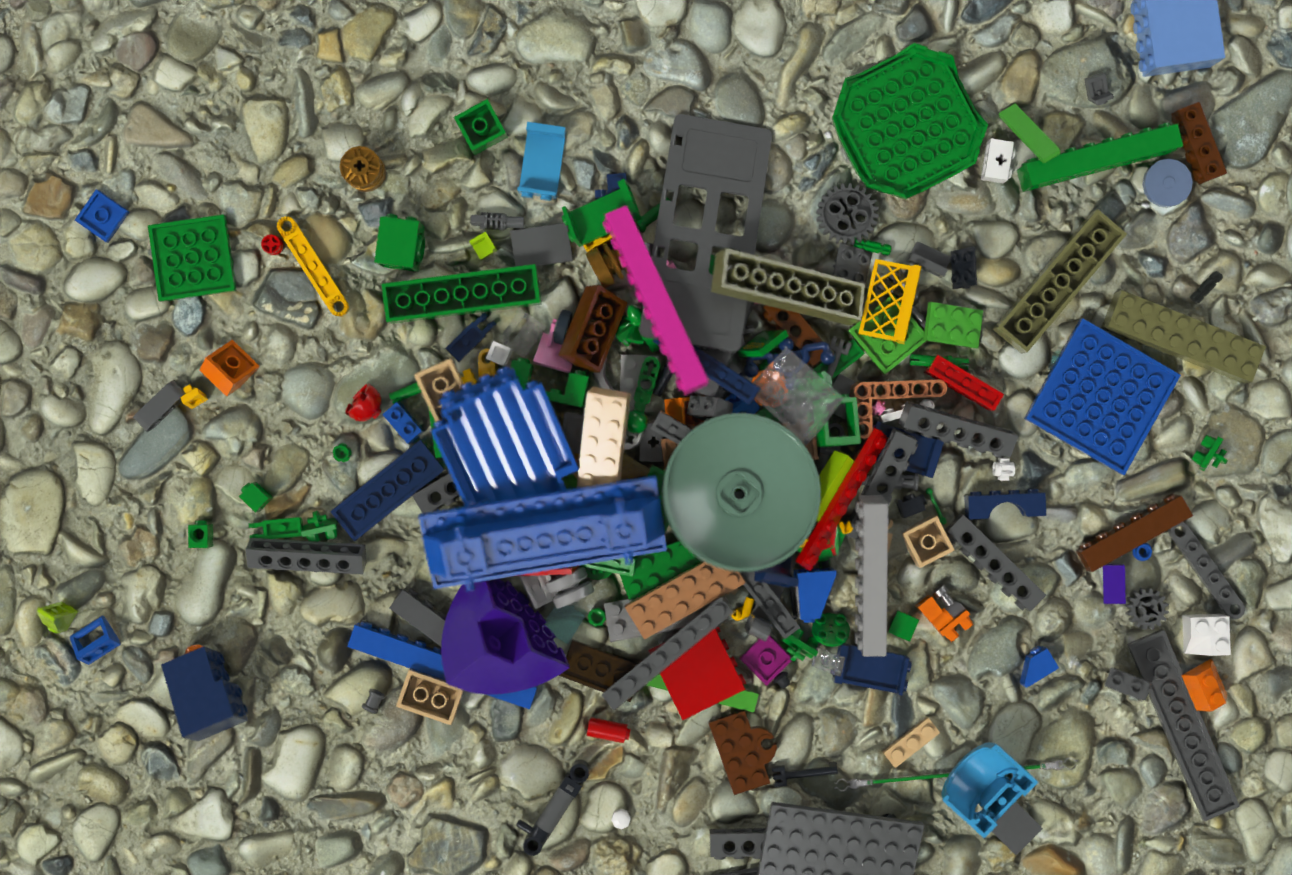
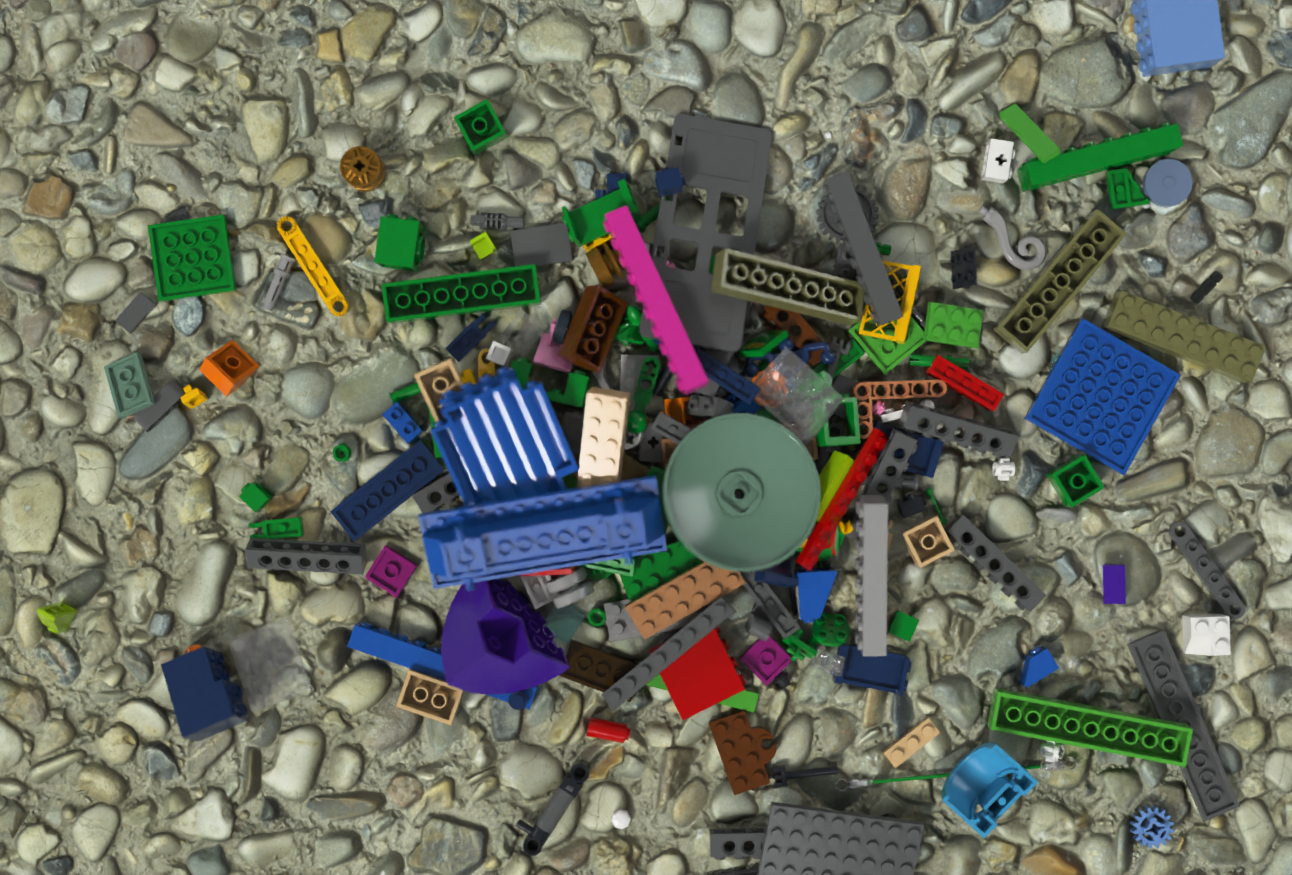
(97, 648): blue tile -> none
(102, 215): blue tile -> none
(129, 385): none -> sand green tile
(135, 312): none -> dark grey tile
(193, 539): green brick -> none
(268, 244): red wheel -> none
(269, 664): none -> clear slope
(281, 273): none -> light grey pin
(319, 524): green hips -> none
(365, 404): red cylinder -> none
(373, 701): dark grey bush -> none
(391, 571): none -> magenta tile
(420, 614): dark grey brick -> none
(518, 700): none -> dark blue plate
(542, 161): dark azure panel -> none
(669, 181): none -> dark blue brick
(745, 610): yellow arm -> none
(862, 249): none -> dark grey brick
(908, 122): green plate -> none
(929, 259): dark grey panel -> none
(947, 618): orange hips -> none
(980, 506): dark blue arch -> none
(996, 220): none -> light grey plant
(1016, 828): dark grey tile -> none
(1052, 751): none -> white gear
(1075, 480): none -> green brick
(1090, 727): none -> bright green brick
(1098, 89): dark grey bracket -> none
(1123, 190): none -> green wing
(1128, 684): dark grey panel -> none
(1133, 532): reddish brown brick -> none
(1142, 616): dark grey gear -> none
(1147, 552): blue plate -> none
(1159, 831): none -> medium blue gear
(1199, 143): reddish brown brick -> none
(1205, 687): orange slope -> none
(1212, 444): green hips -> none

